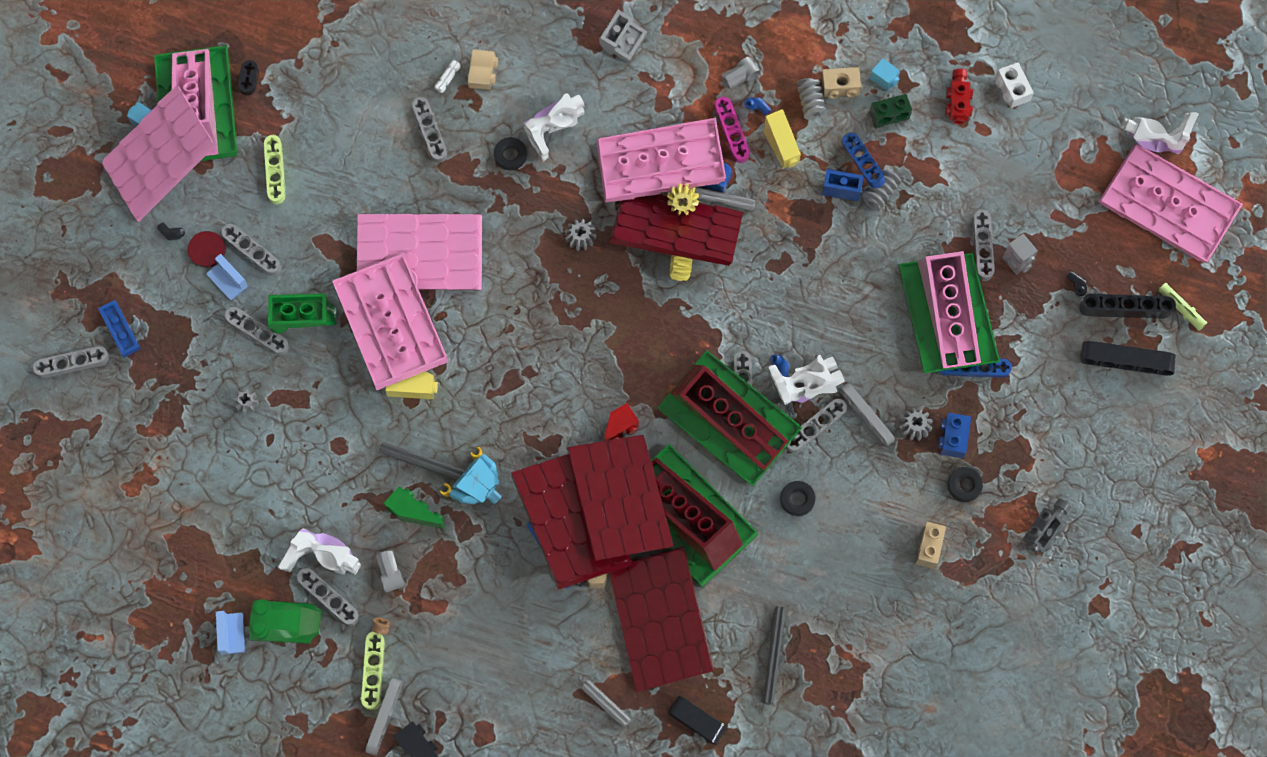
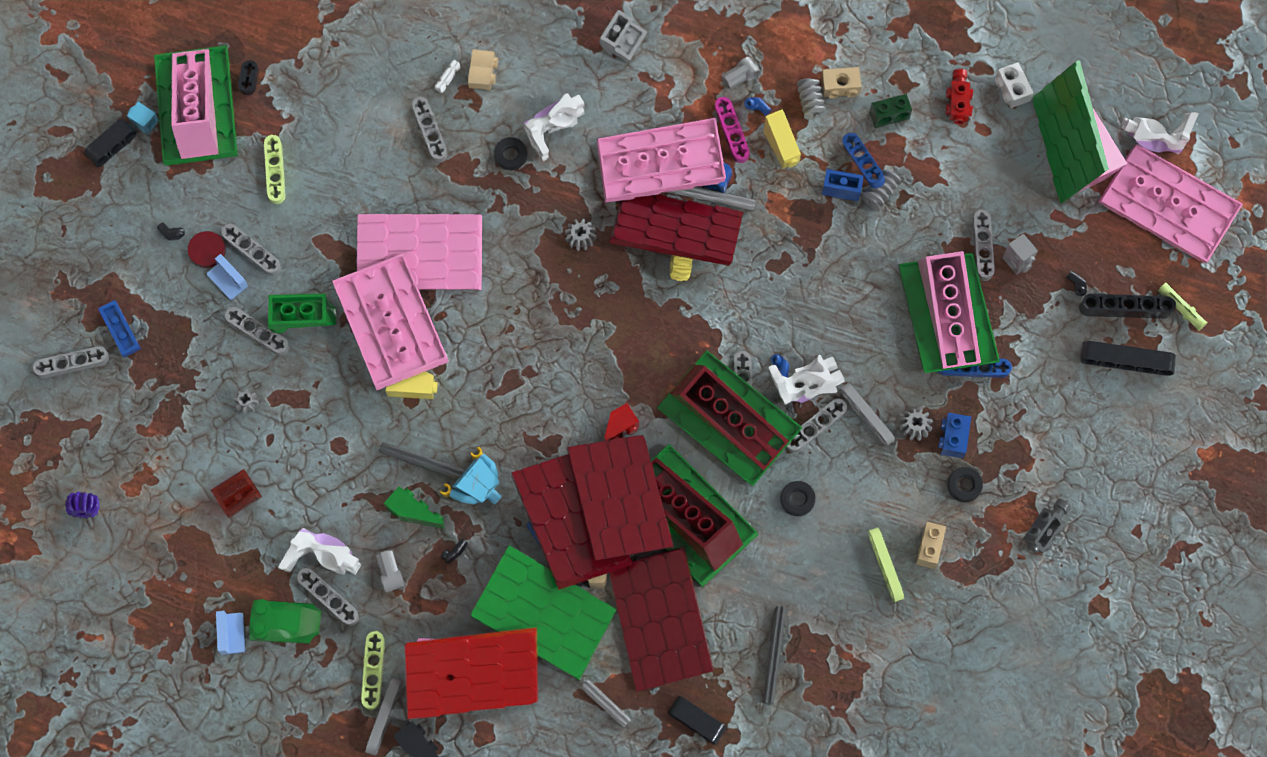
(82, 505): none -> dark purple gear
(110, 143): none -> black beam
(158, 153): bright pink piece -> none
(236, 493): none -> clear red brick
(380, 625): medium nougat bush -> none
(455, 553): none -> black arm
(471, 673): none -> red piece
(566, 620): none -> green piece
(683, 192): light yellow gear -> none
(885, 75): medium azure brick -> none
(886, 565): none -> yellowish green beam
(1073, 135): none -> green piece

